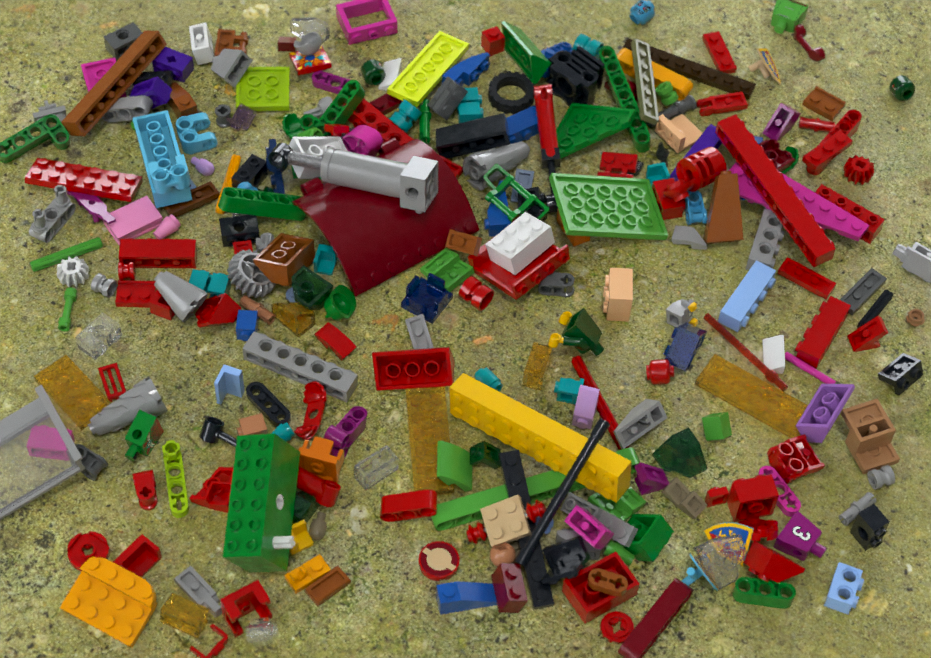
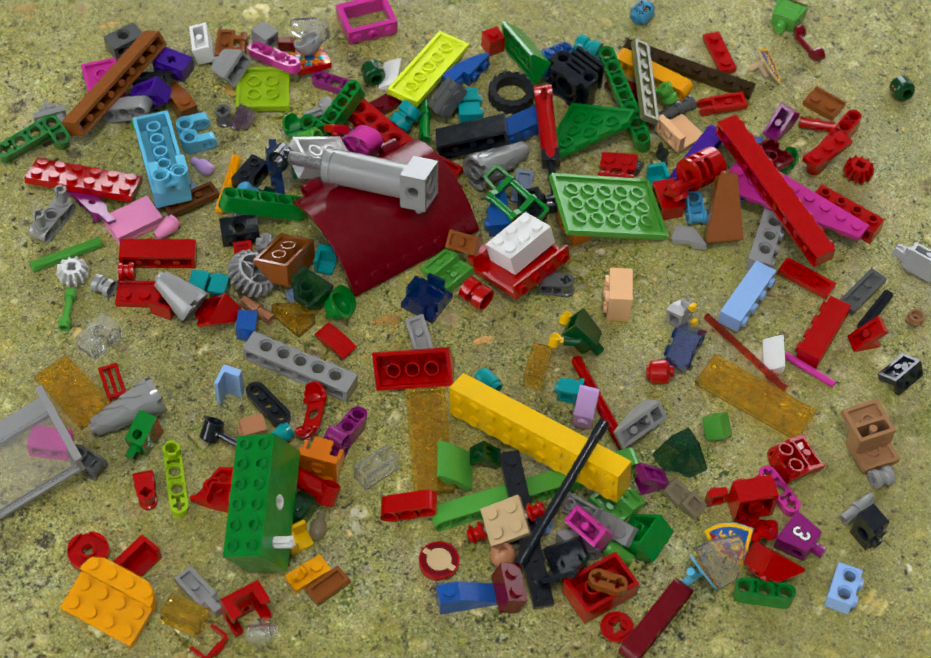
(265, 34): none -> light grey brick
(274, 57): none -> dark pink beam
(823, 411): medium lavender slope -> none

